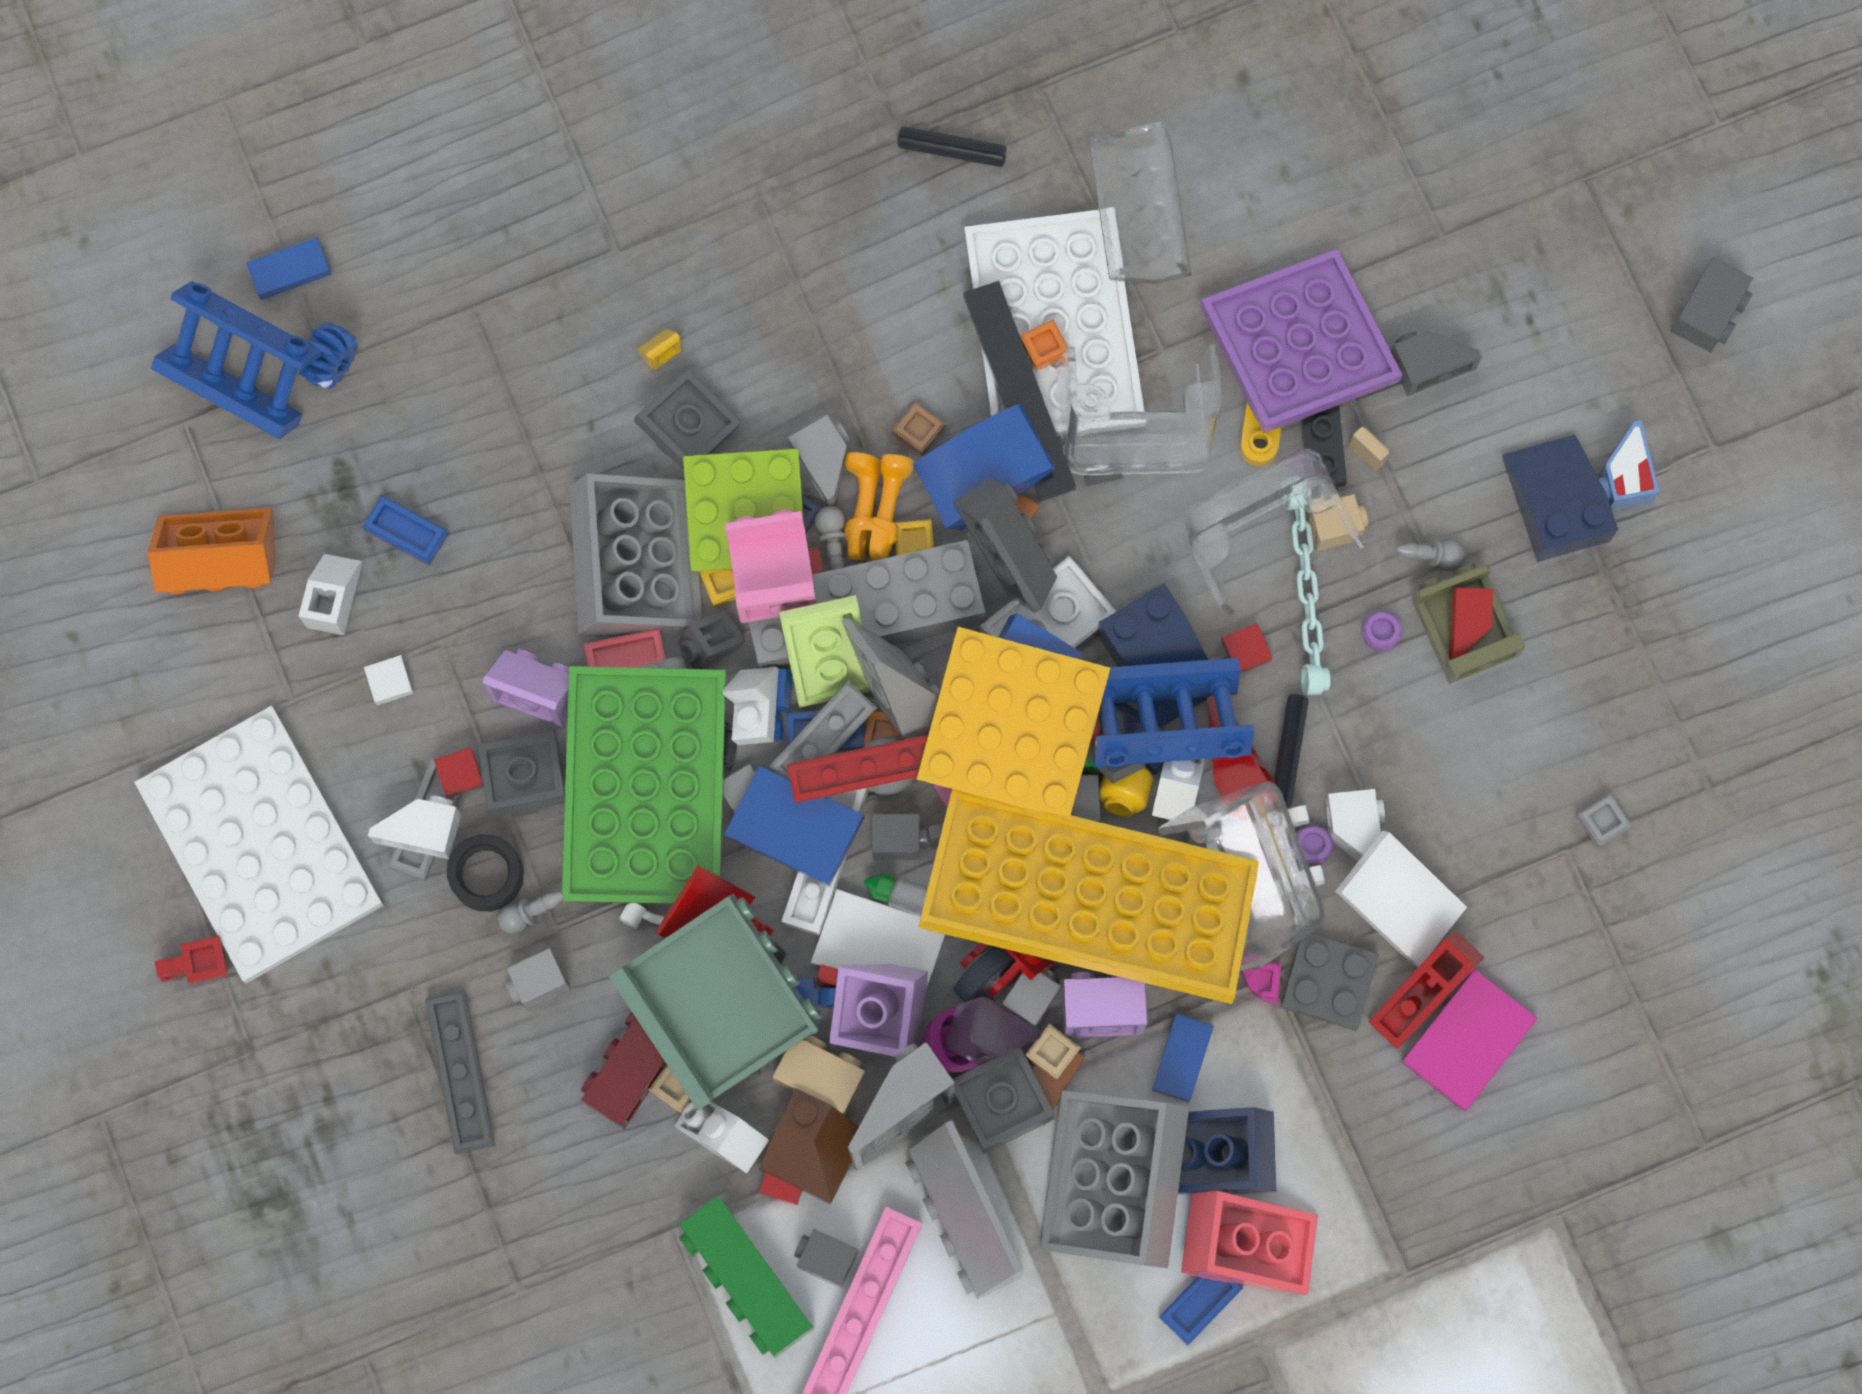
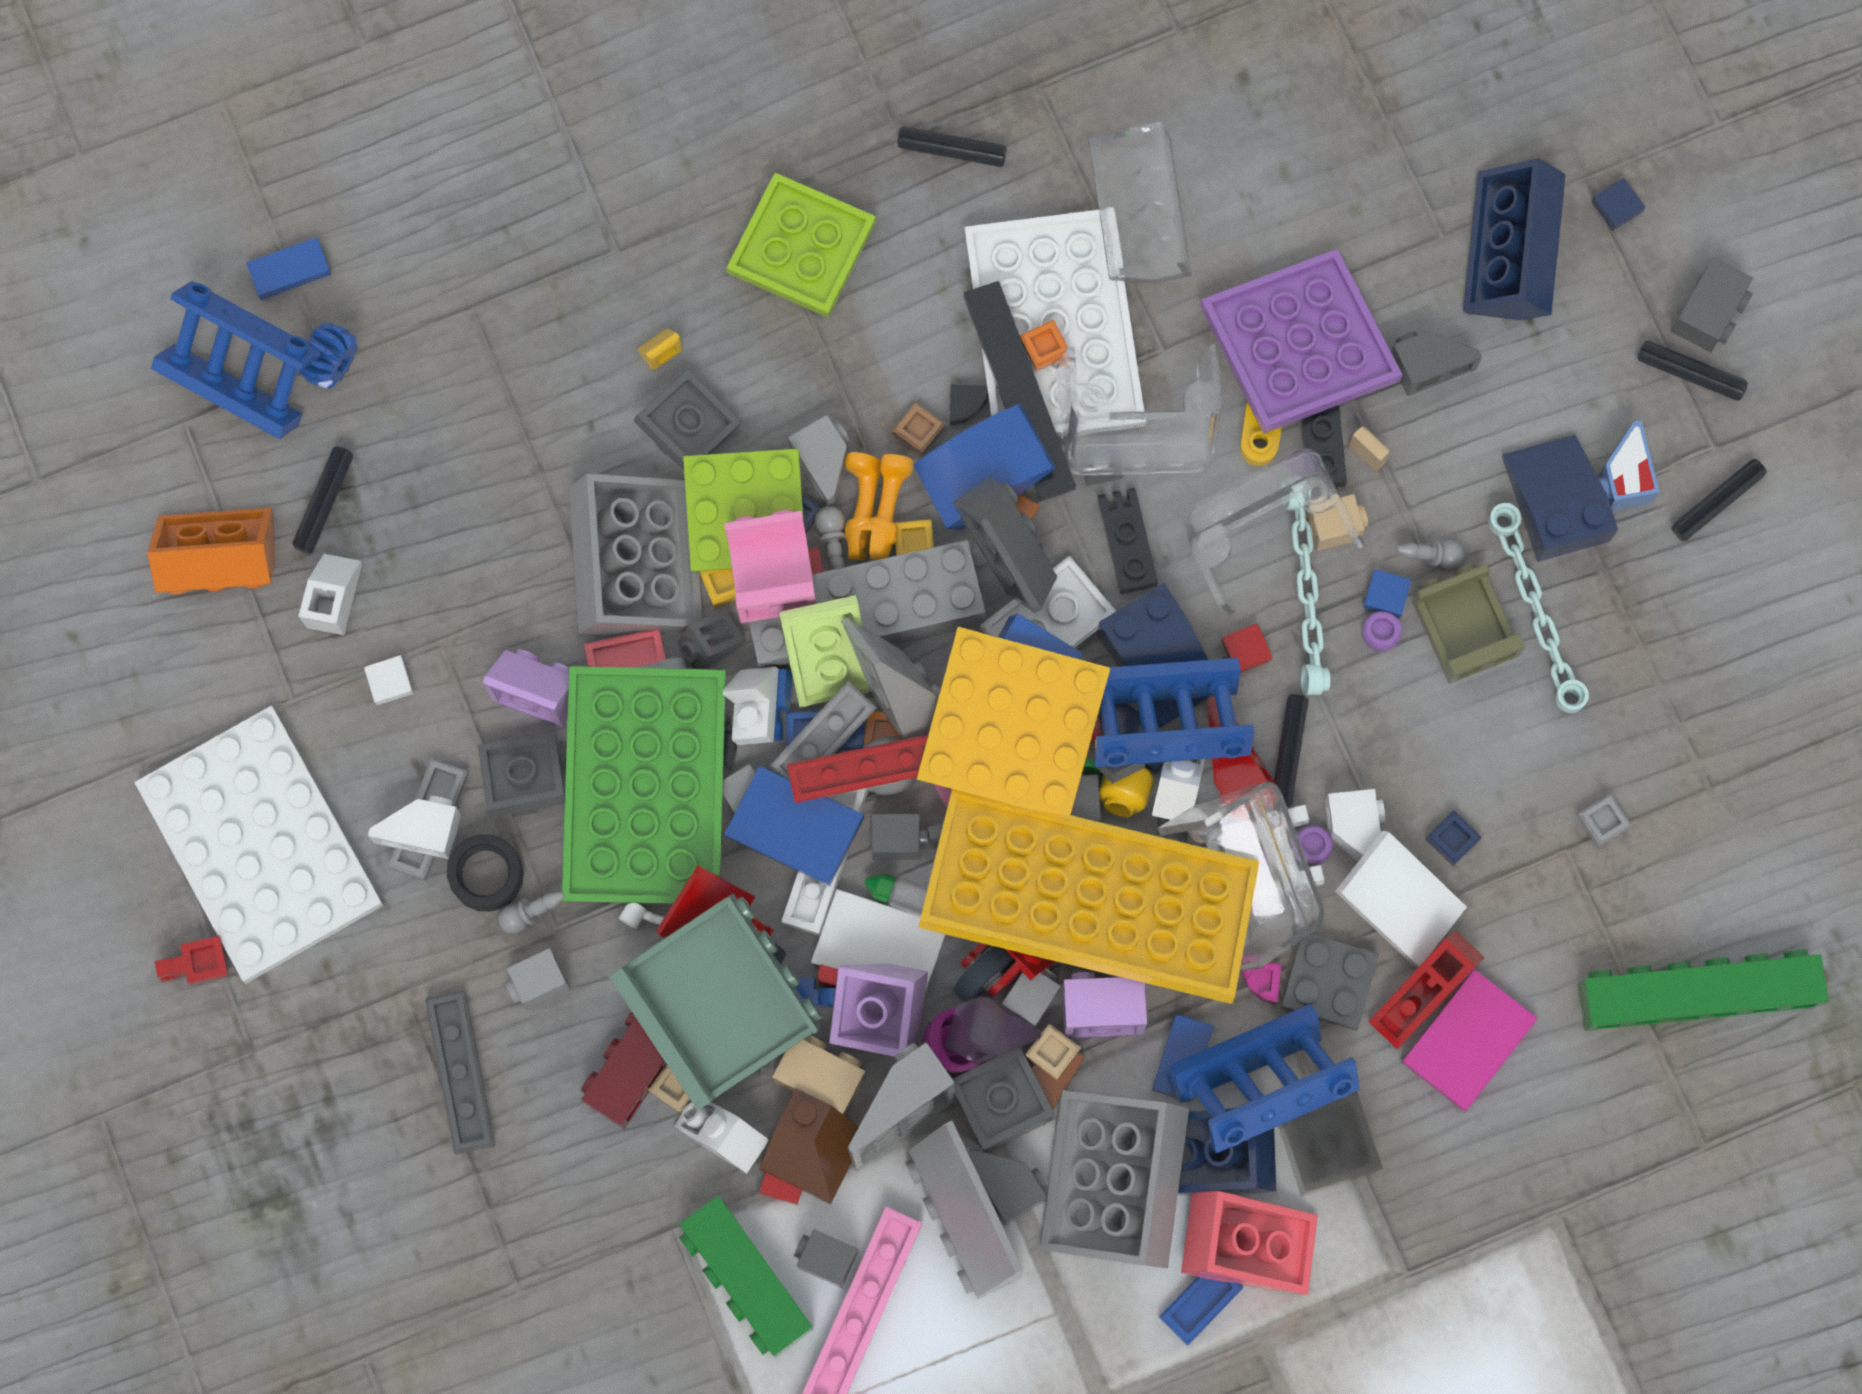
(322, 500): none -> black axle
(405, 530): blue tile -> none
(458, 772): red tile -> none
(801, 245): none -> lime plate
(966, 402): none -> black tile
(1009, 1184): none -> dark grey slope
(1128, 542): none -> black hinge
(1252, 1051): none -> blue fence
(1330, 1145): none -> clear smoke brick
(1387, 593): none -> blue tile
(1453, 838): none -> dark blue tile
(1469, 618): red tile -> none
(1515, 241): none -> dark blue slope
(1570, 686): none -> light aqua piece
(1618, 204): none -> dark blue tile
(1692, 370): none -> black axle
(1702, 991): none -> green brick
(1719, 499): none -> black axle

